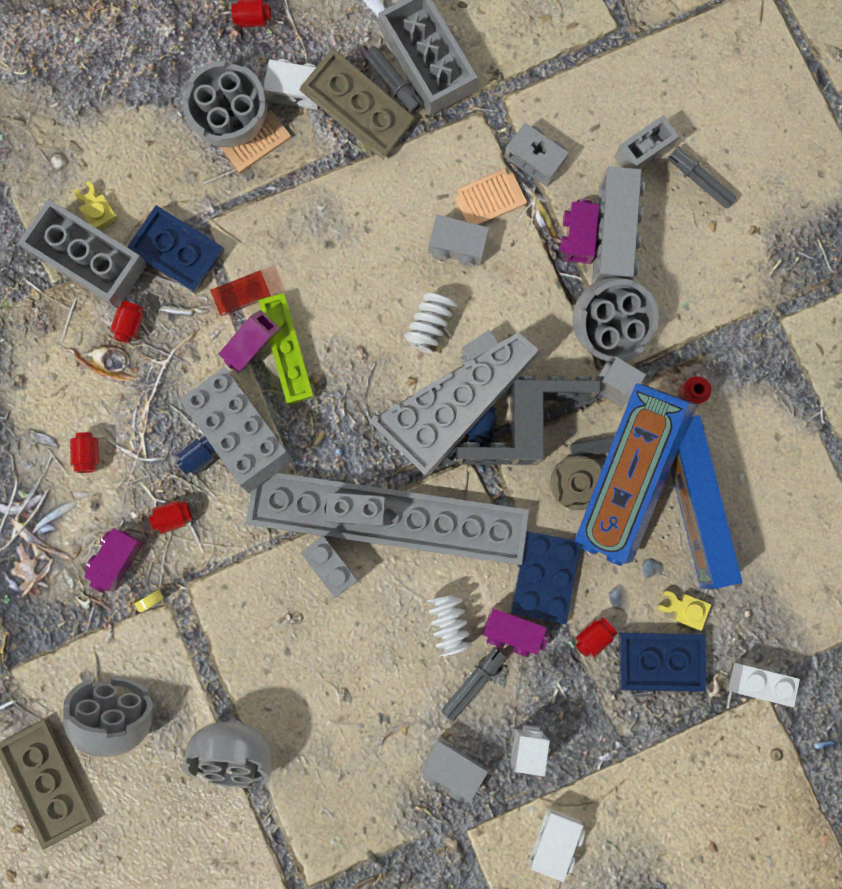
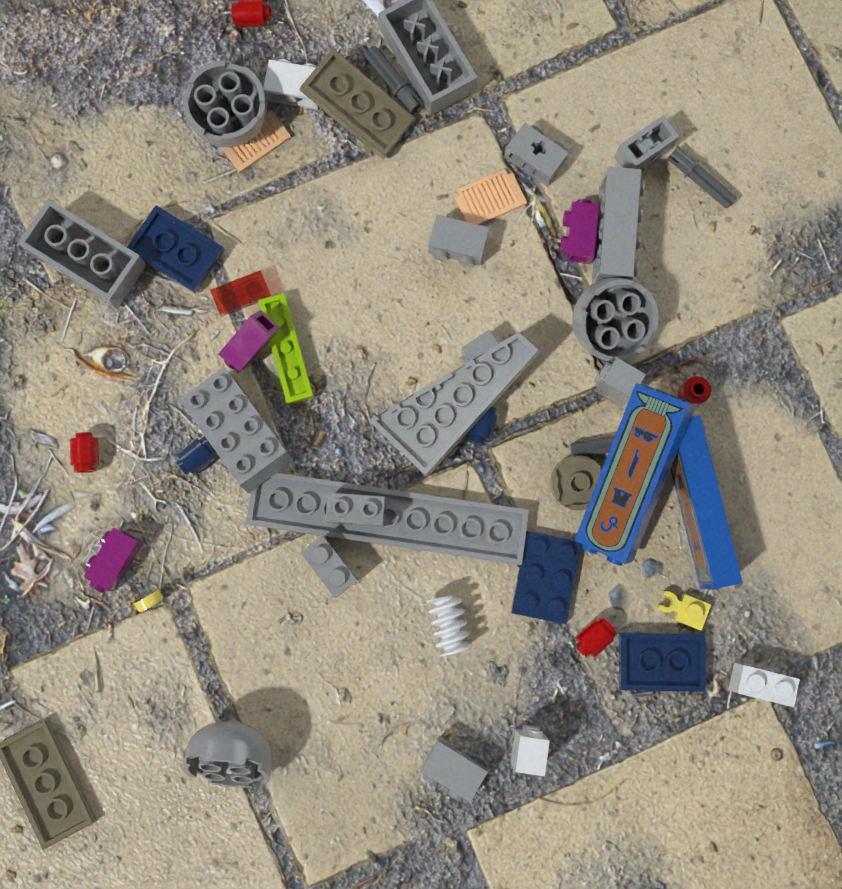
(97, 209): light yellow plate -> none
(97, 726): light grey cylinder -> none
(127, 322): red brick -> none
(170, 516): red brick -> none
(428, 321): white piece -> none
(474, 684): dark grey axle -> none
(514, 631): magenta brick -> none
(527, 420): dark grey bracket -> none
(556, 845): white brick -> none

